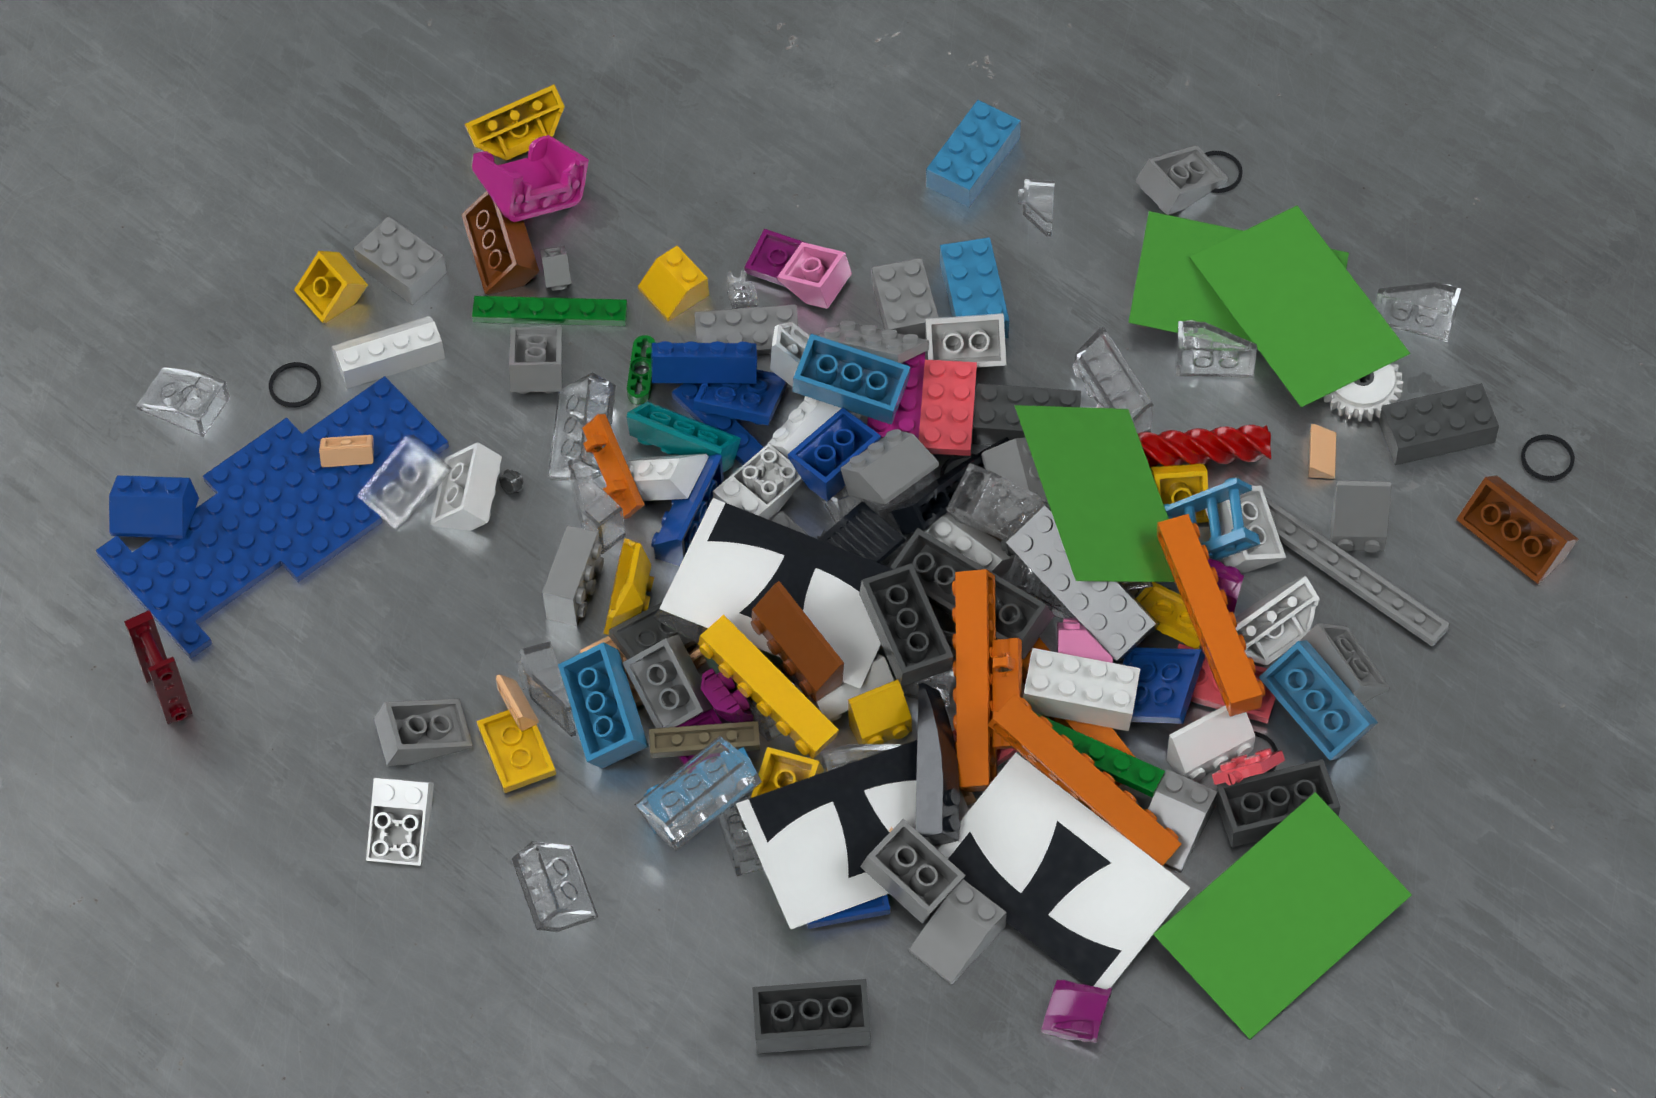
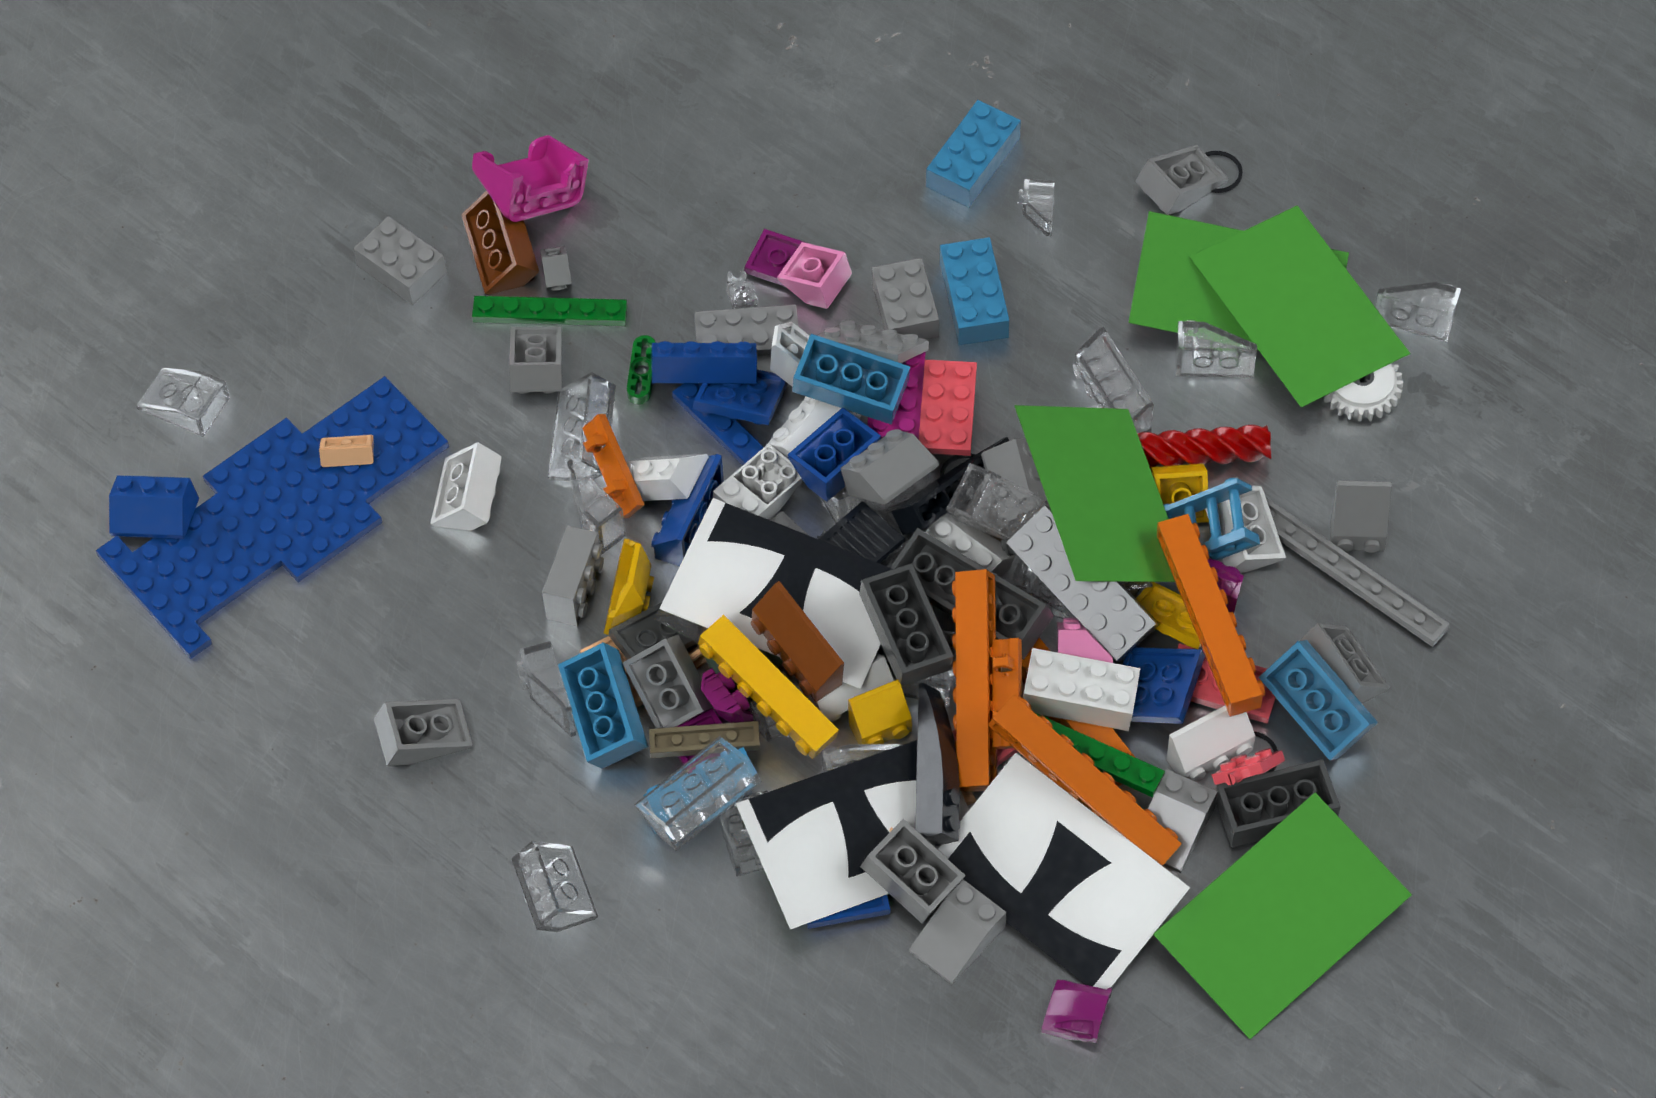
(157, 667): dark red fence -> none
(294, 404): black piece -> none
(330, 285): yellow slope -> none
(389, 352): white slope -> none
(399, 821): white slope -> none
(404, 481): clear slope -> none
(511, 481): dark grey plate -> none
(514, 127): yellow wedge -> none
(515, 754): yellow plate -> none
(516, 702): light nougat slope -> none
(674, 284): yellow slope -> none
(680, 434): teal slope -> none
(783, 769): yellow slope -> none
(811, 1016): dark grey brick -> none
(967, 339): white slope -> none
(996, 414): dark grey brick -> none
(1278, 620): white wedge -> none
(1322, 452): light nougat slope -> none
(1438, 424): dark grey brick -> none
(1516, 528): dark orange slope -> none
(1553, 438): black piece -> none

